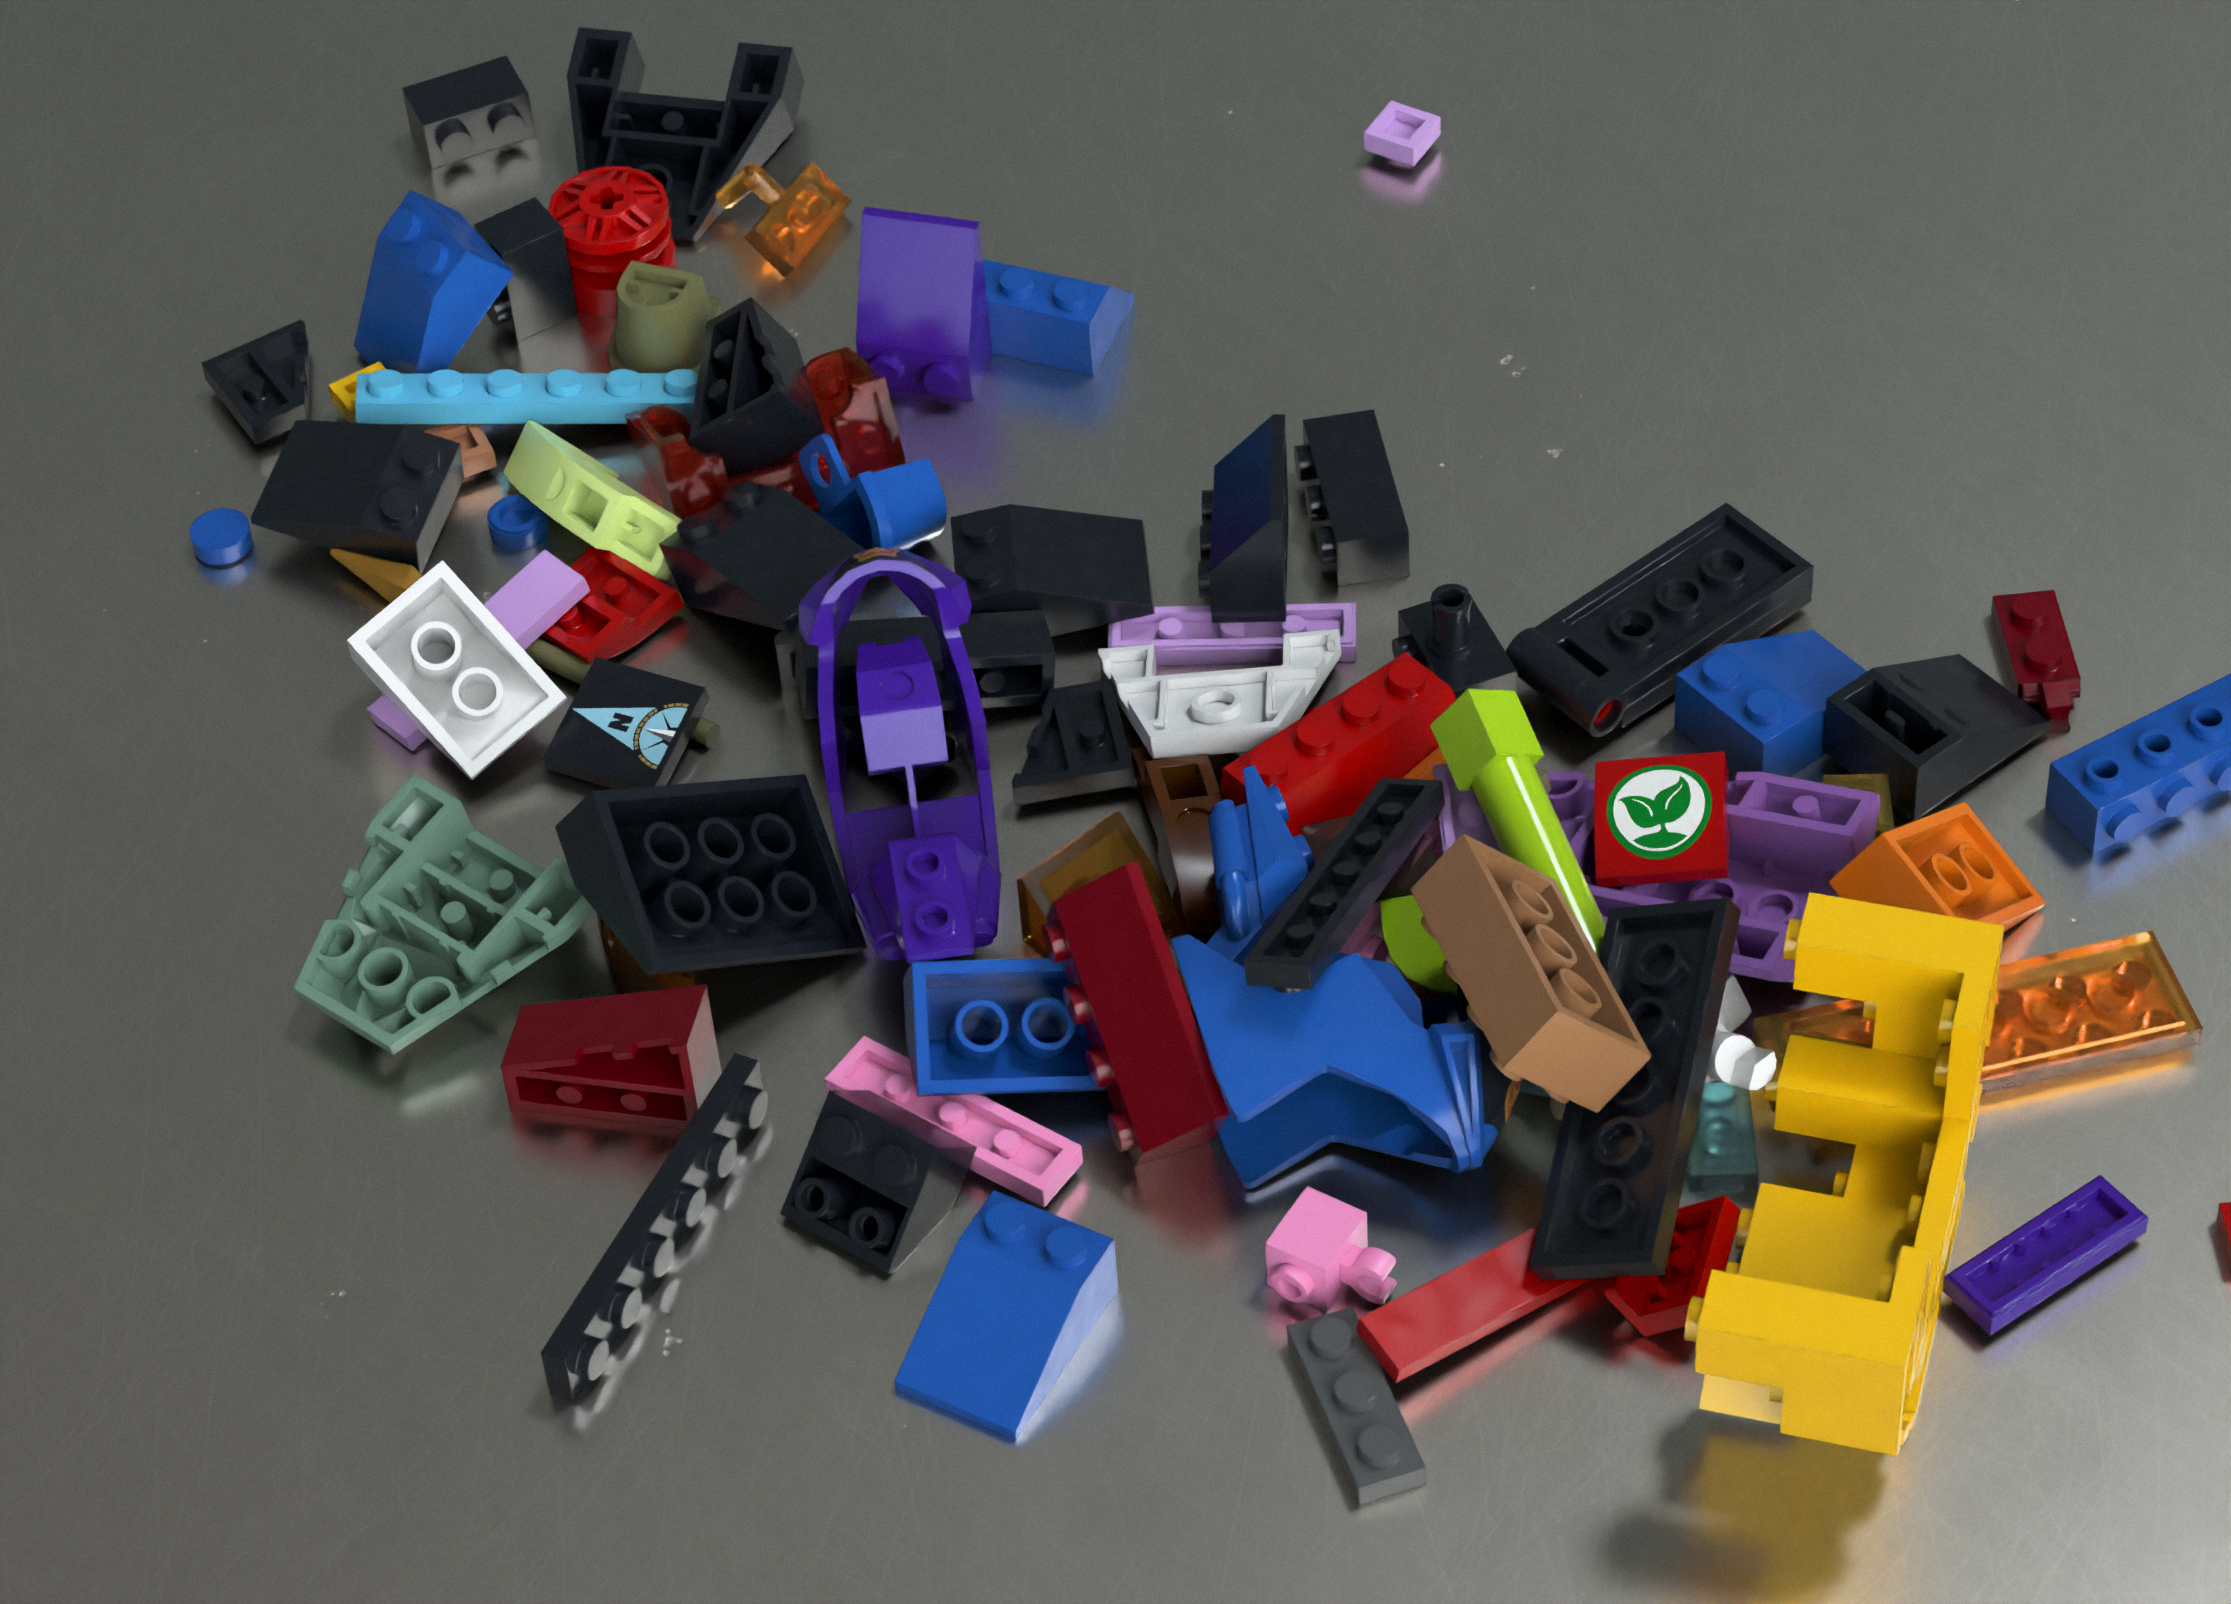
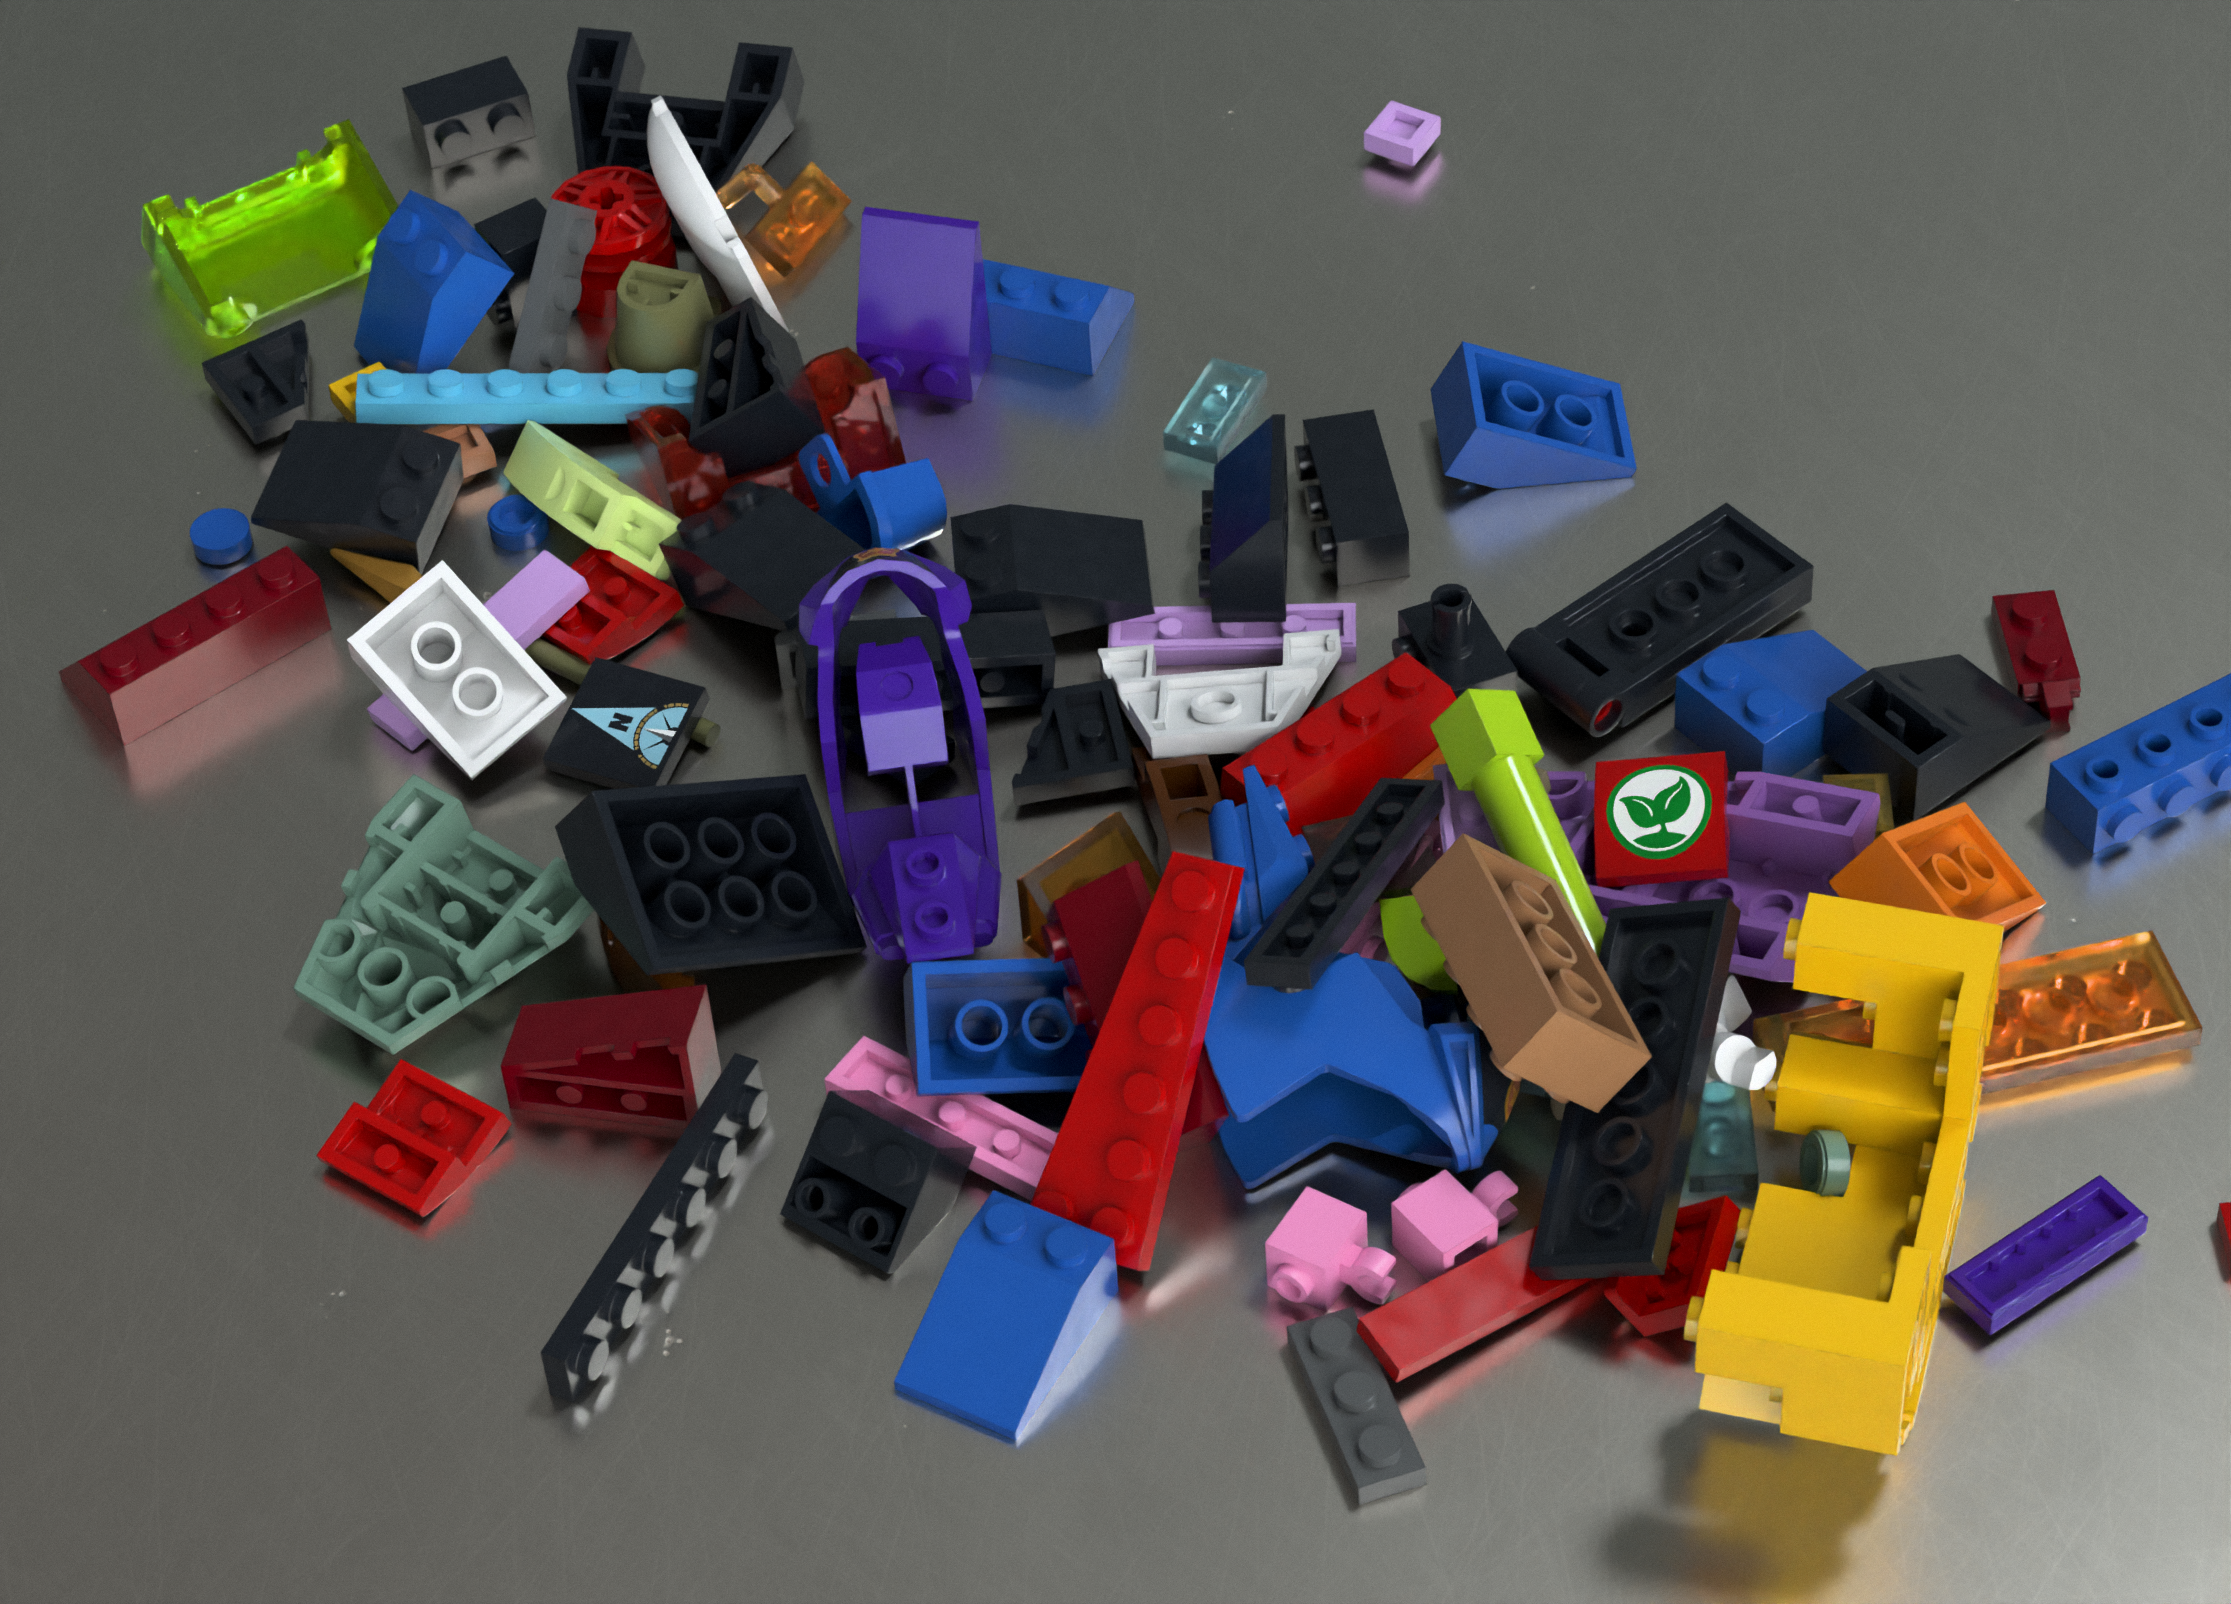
(201, 646): none -> dark red slope
(272, 237): none -> clear neon green windscreen
(414, 1139): none -> red slope
(553, 288): none -> dark grey plate
(701, 212): none -> white slope
(1134, 1094): none -> red wing
(1215, 410): none -> clear light blue plate
(1445, 1225): none -> bright pink brick
(1527, 422): none -> blue slope
(1825, 1163): none -> sand green tile

